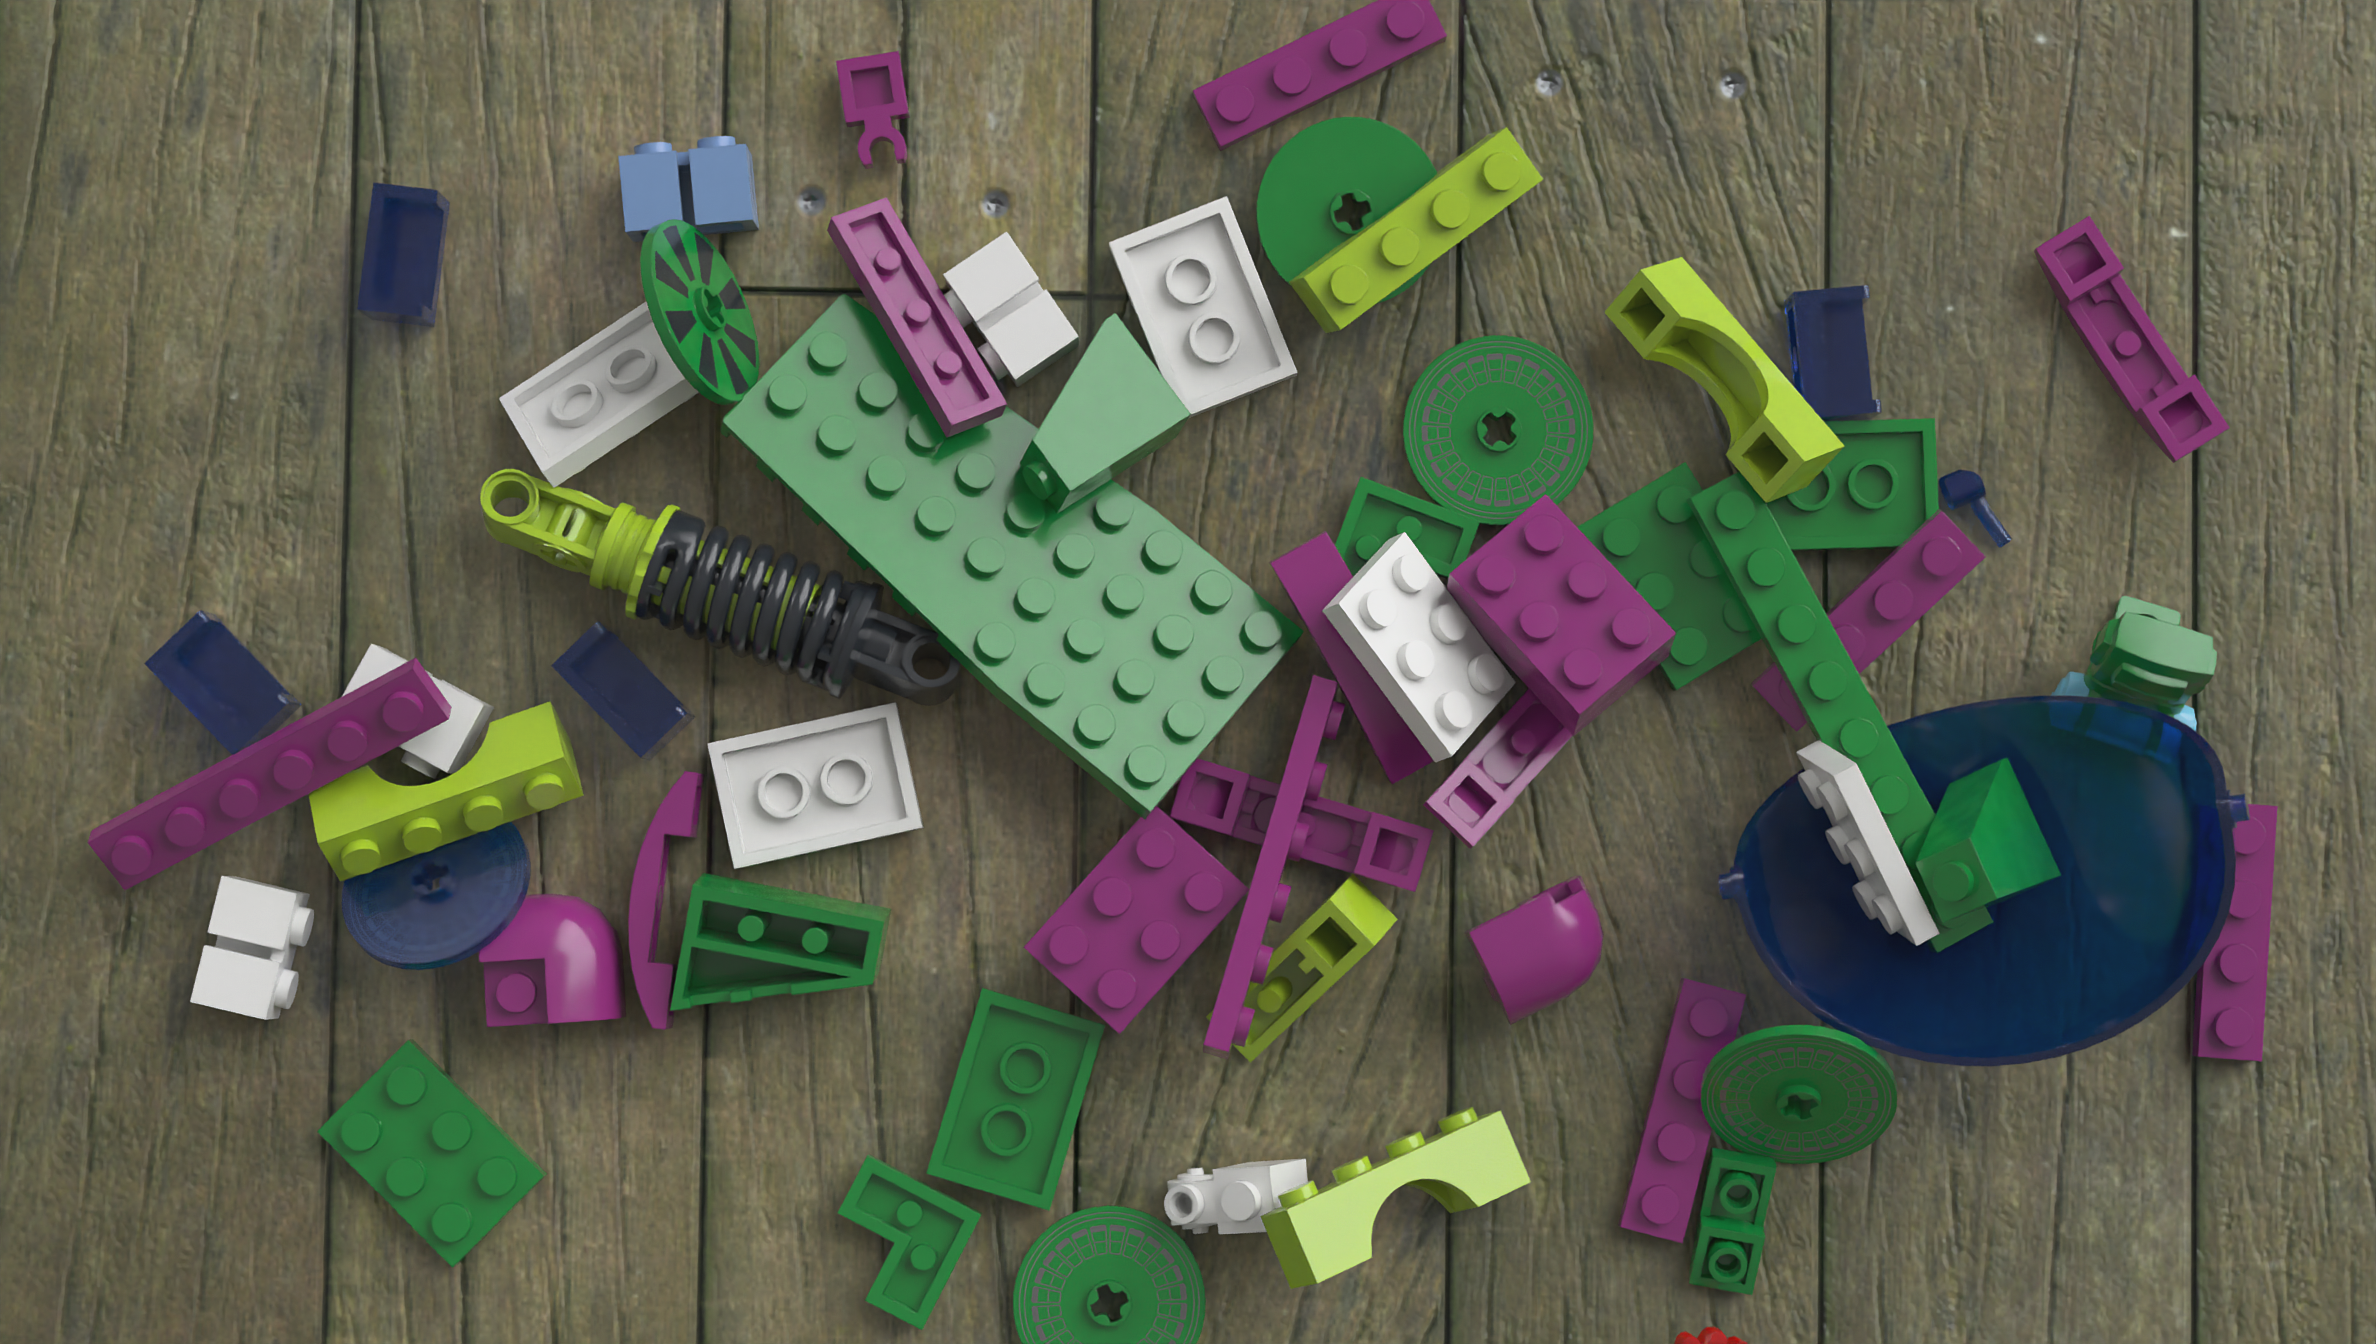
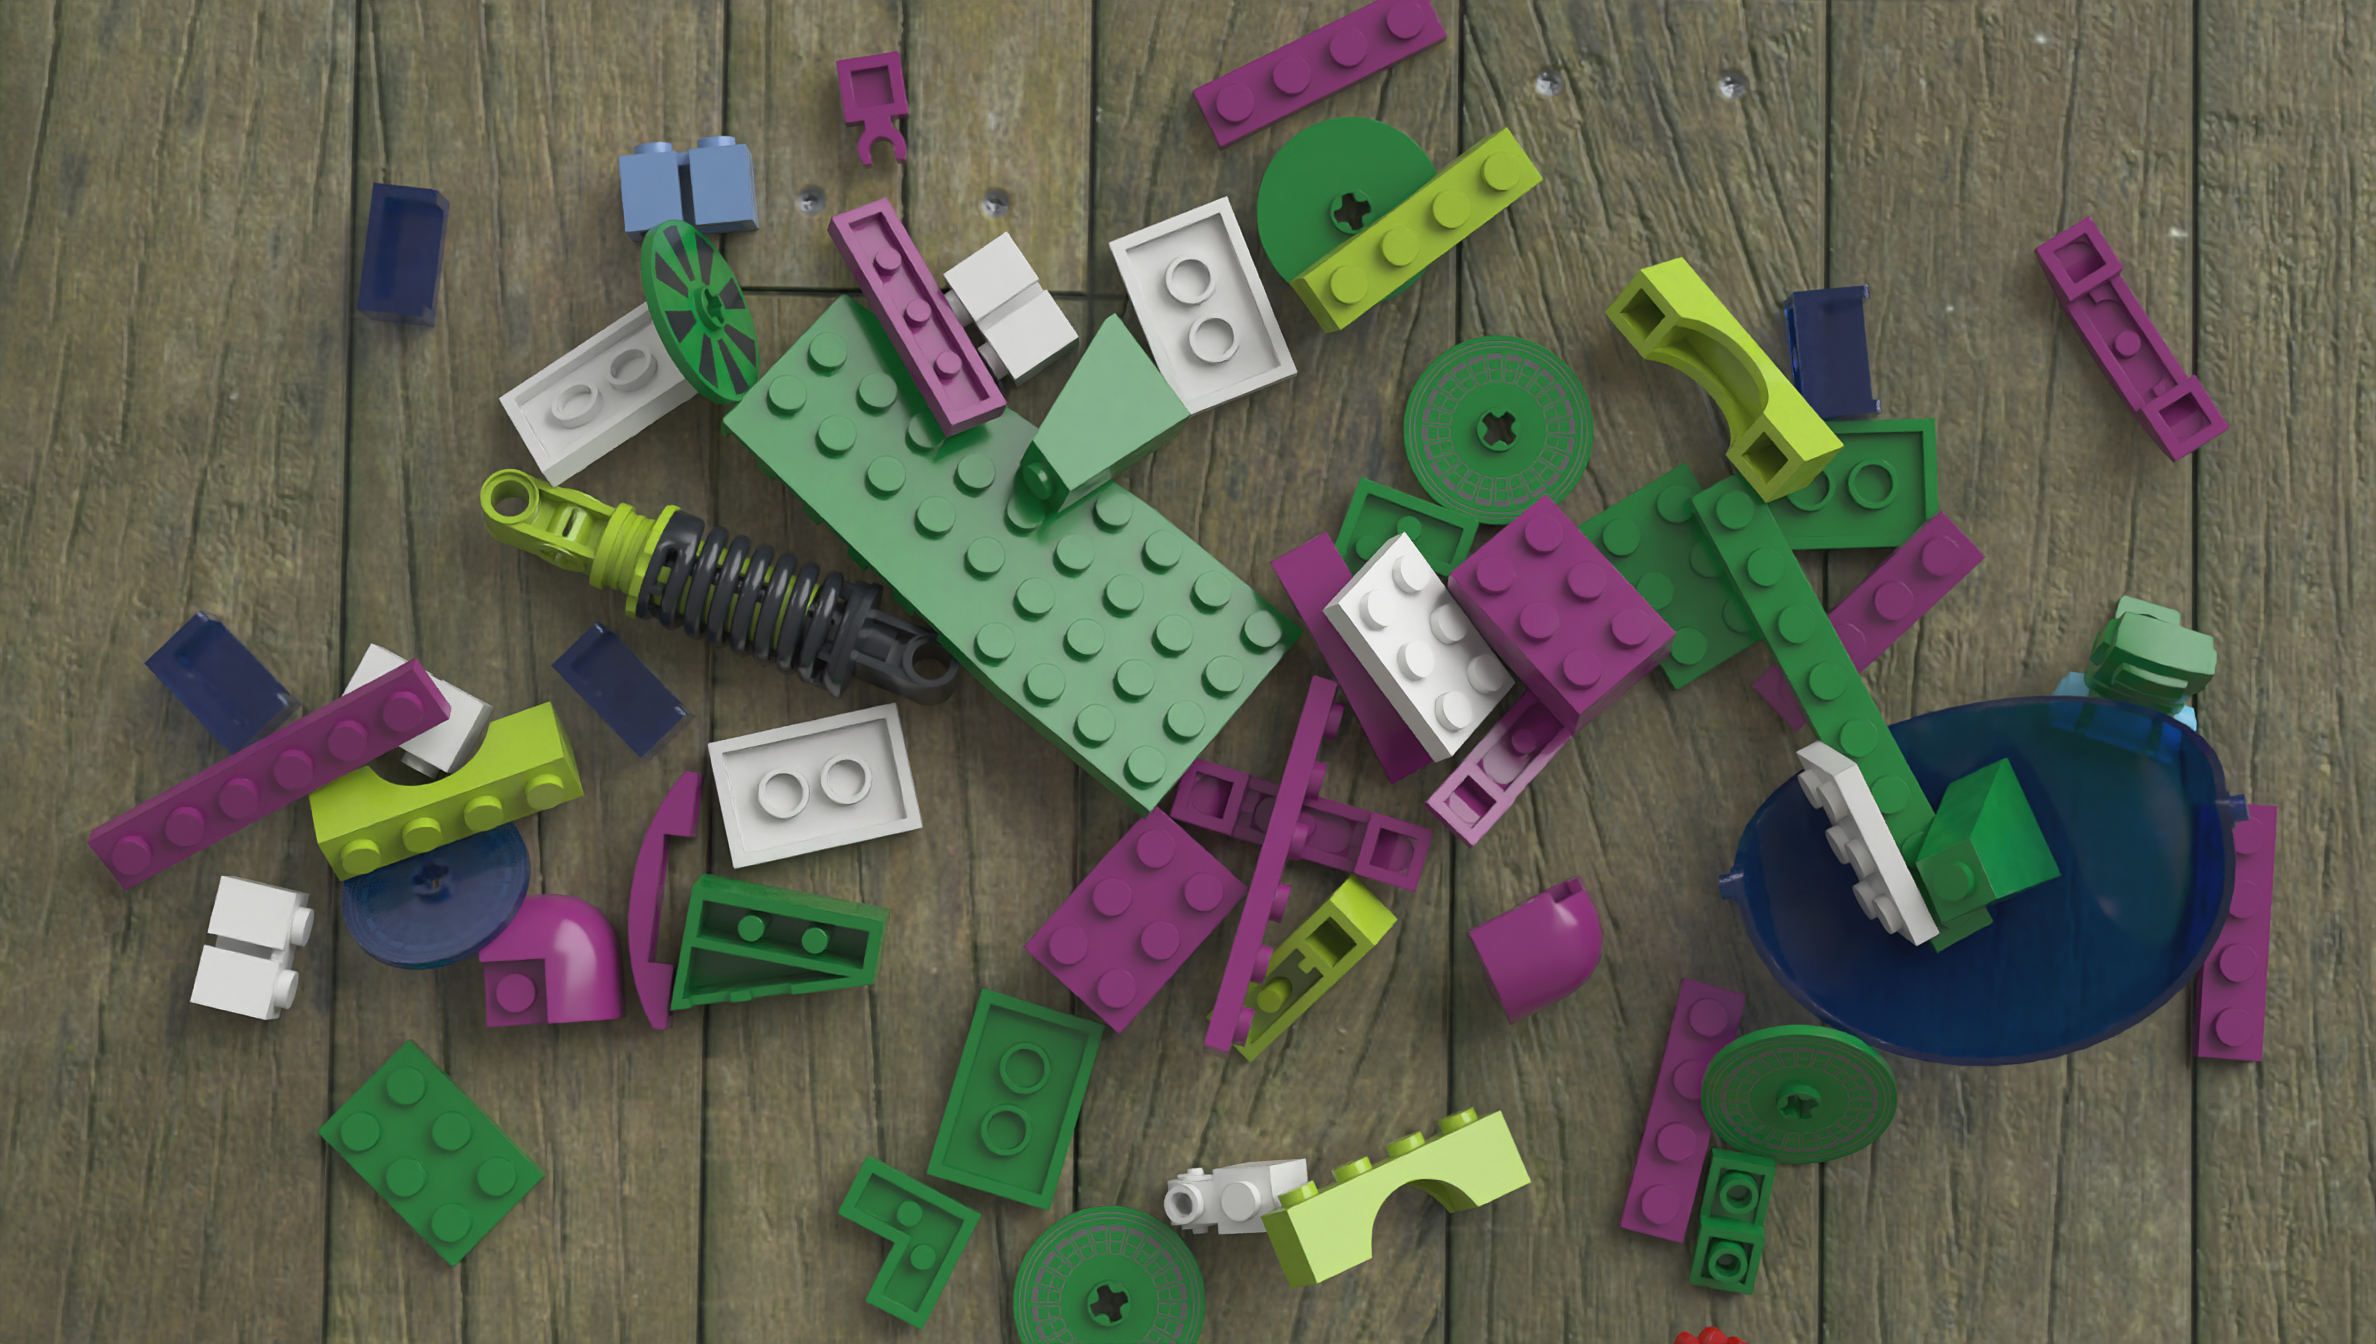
(1966, 488): clear blue hand -> none

